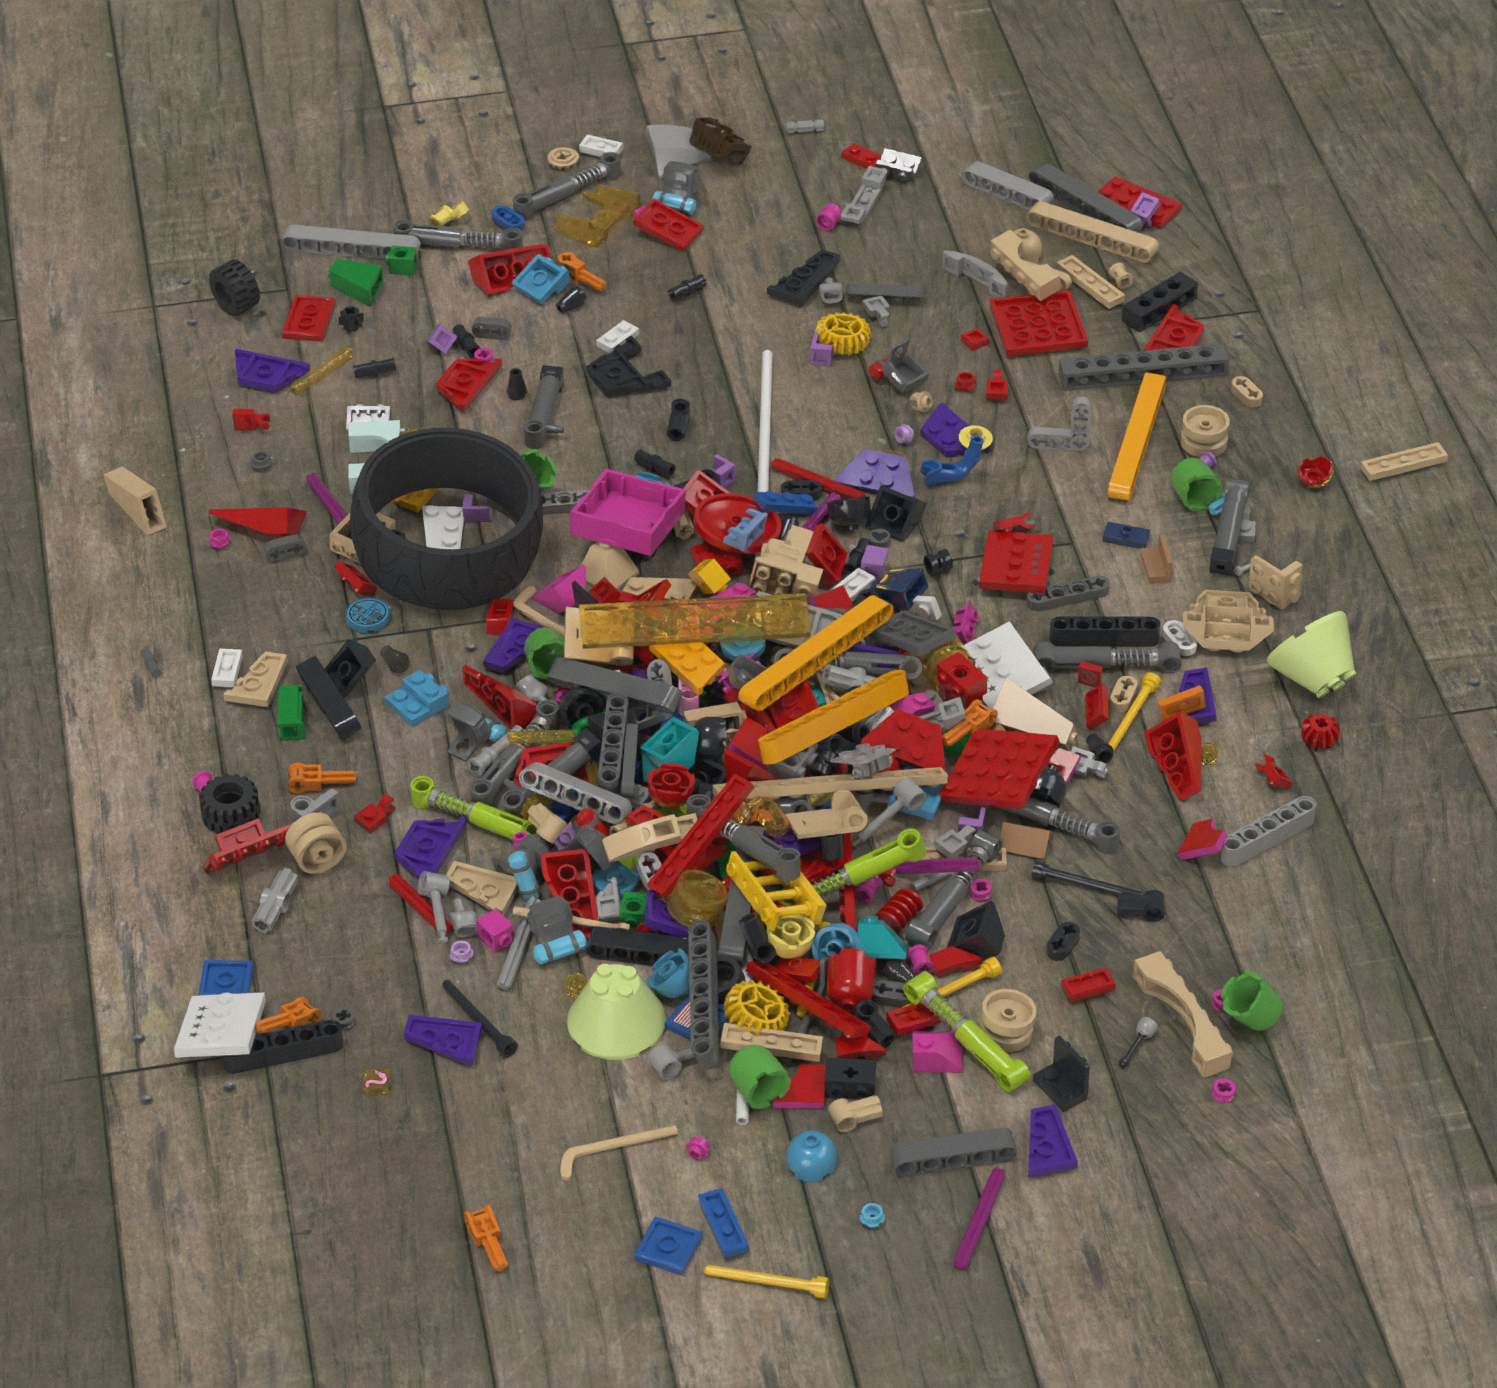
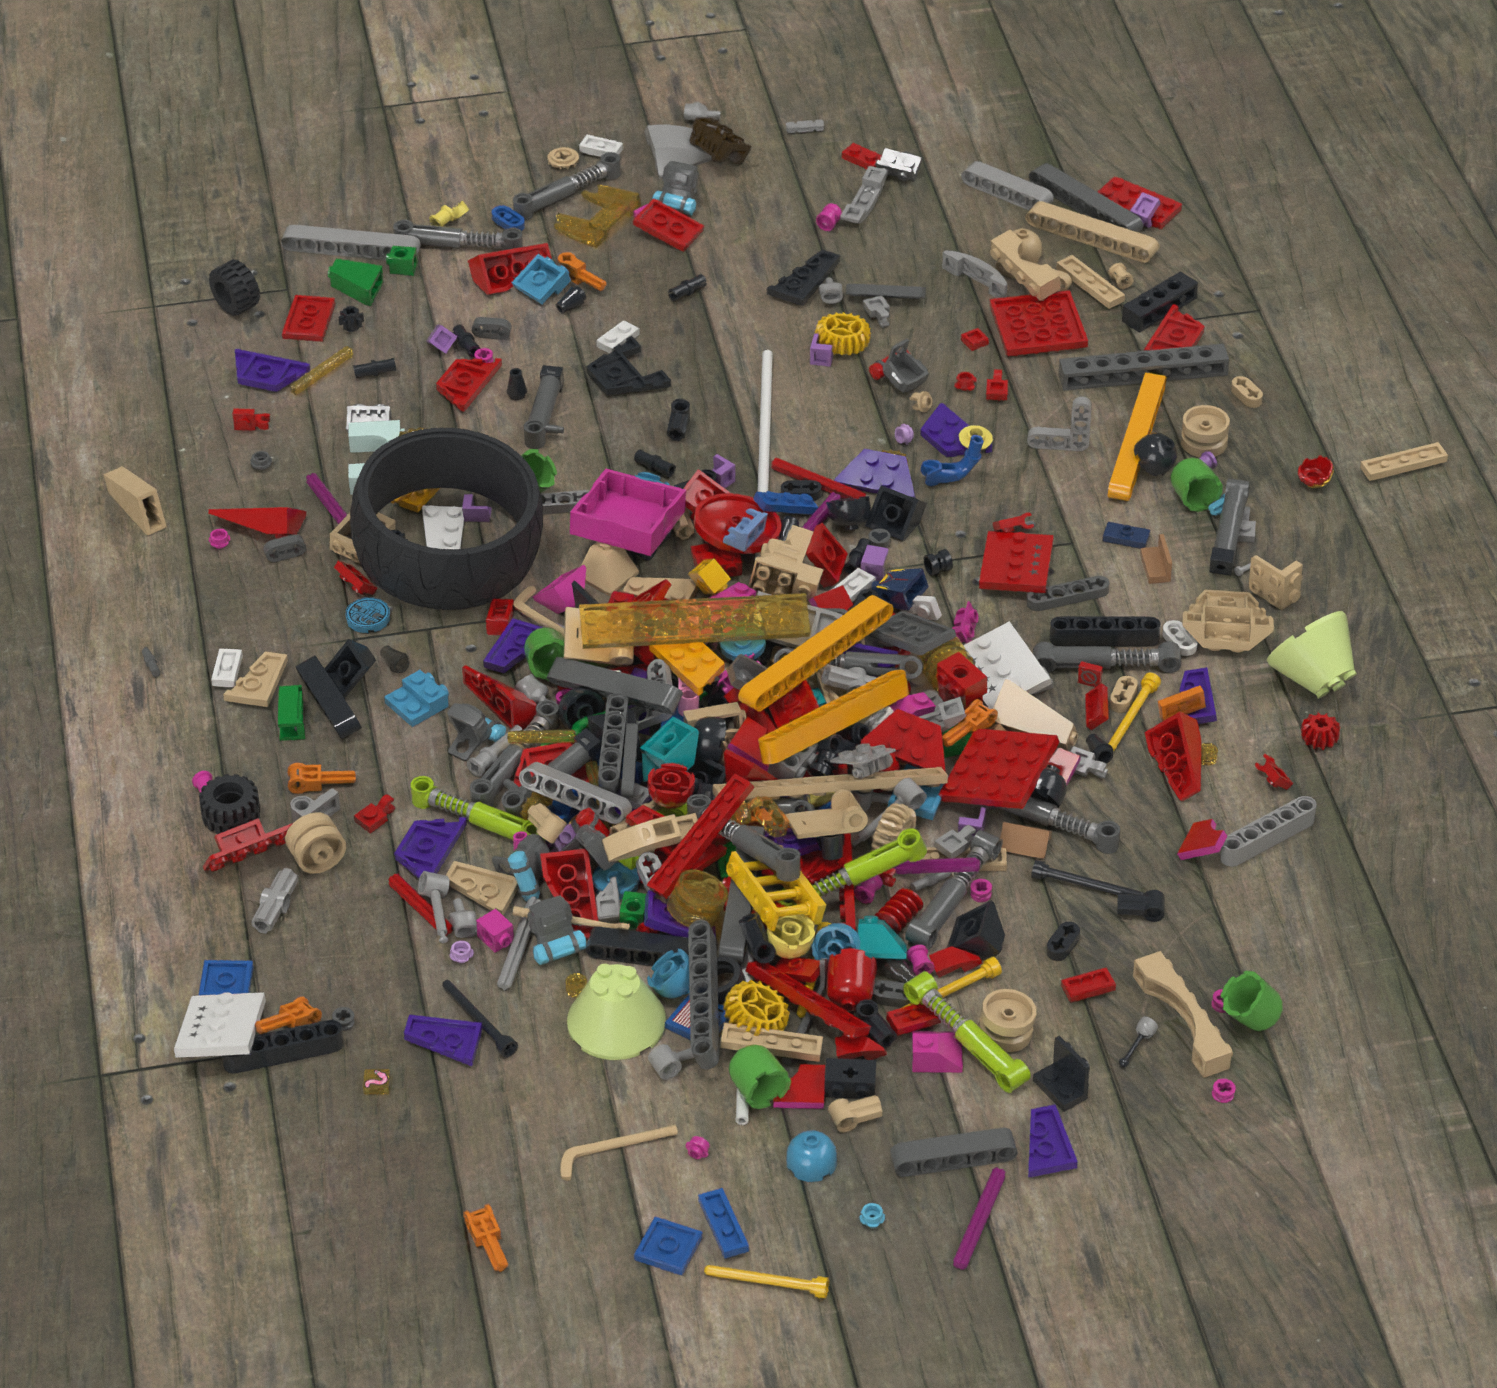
(605, 592): red plate -> none
(698, 110): none -> light grey piece
(893, 822): none -> tan gear
(1156, 453): none -> black cylinder

